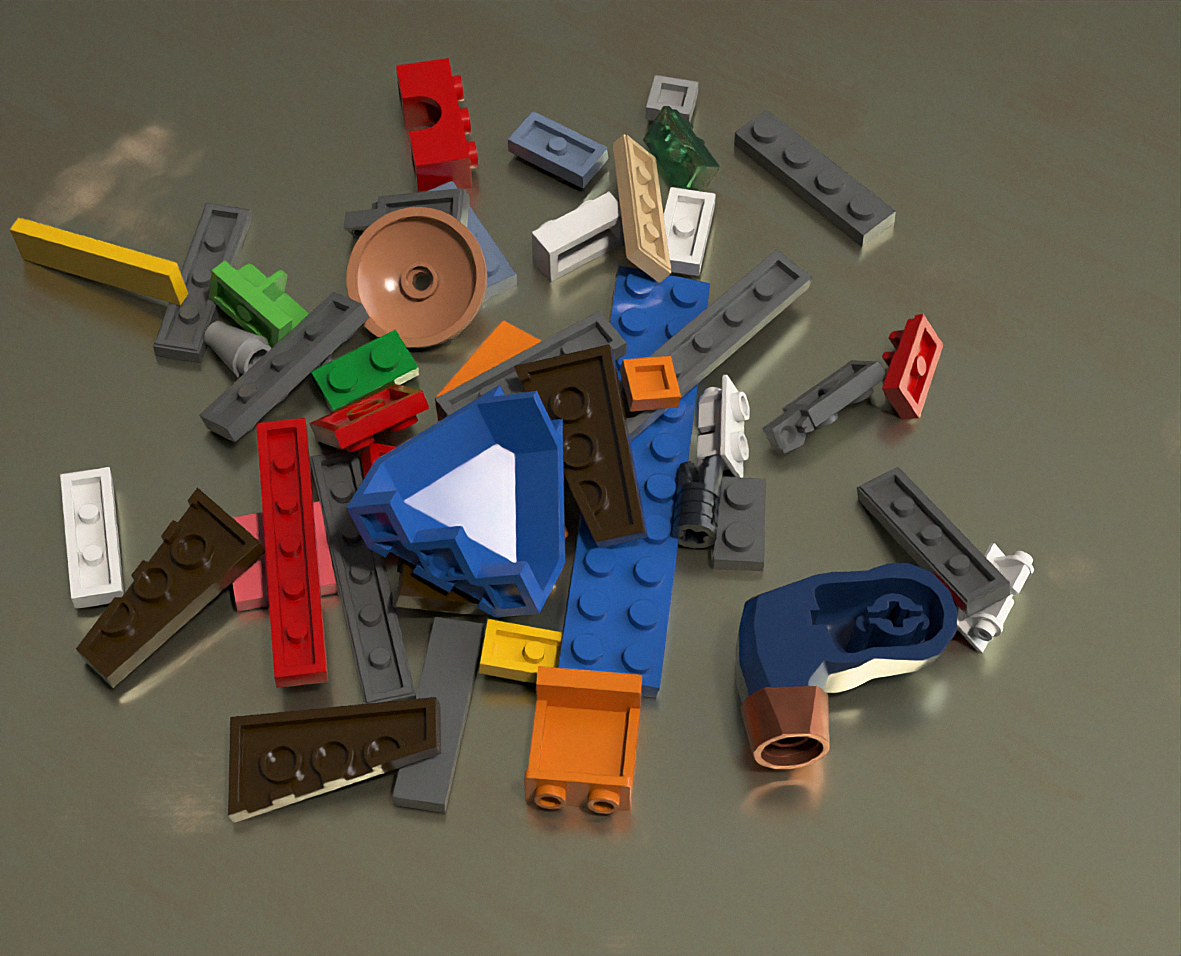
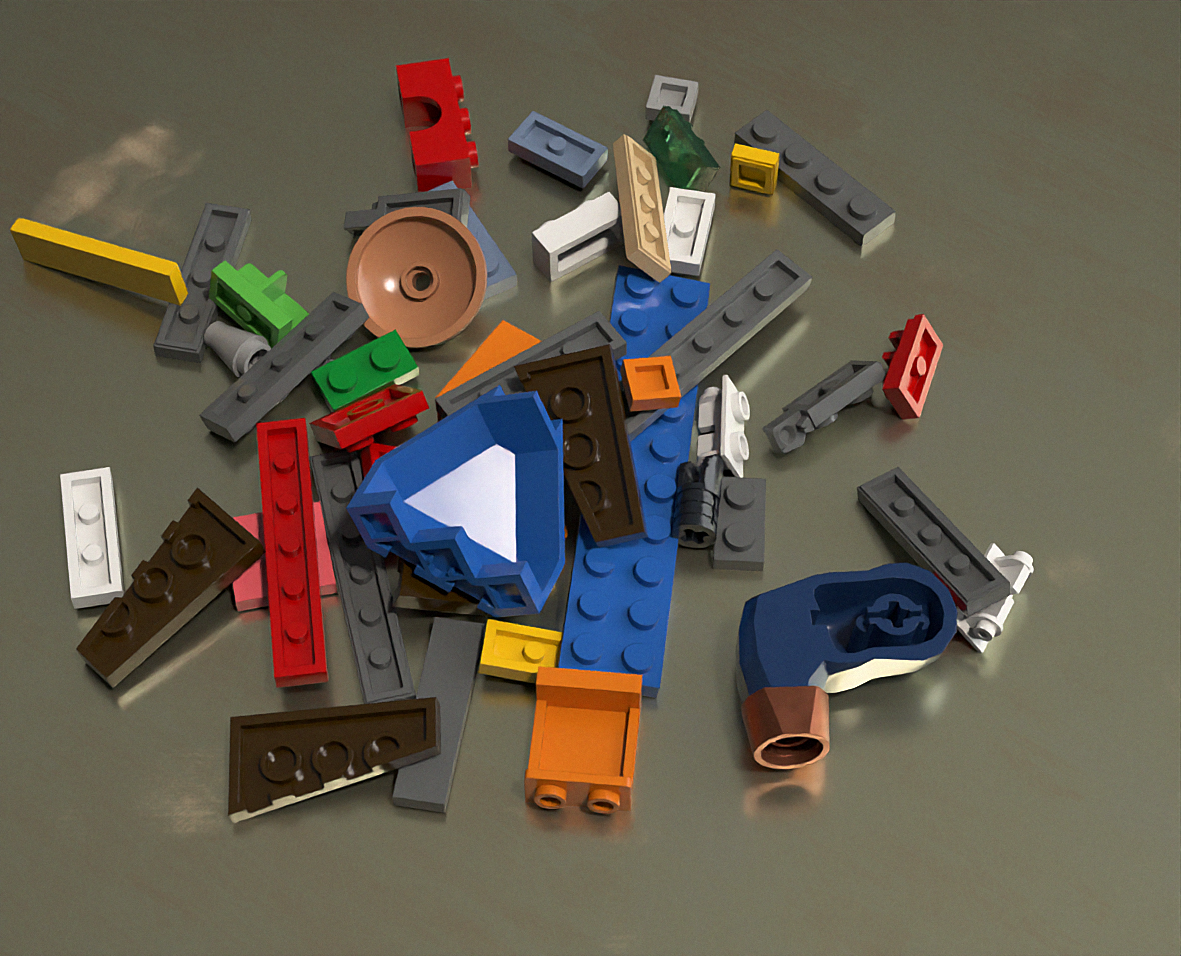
(754, 169): none -> yellow tile

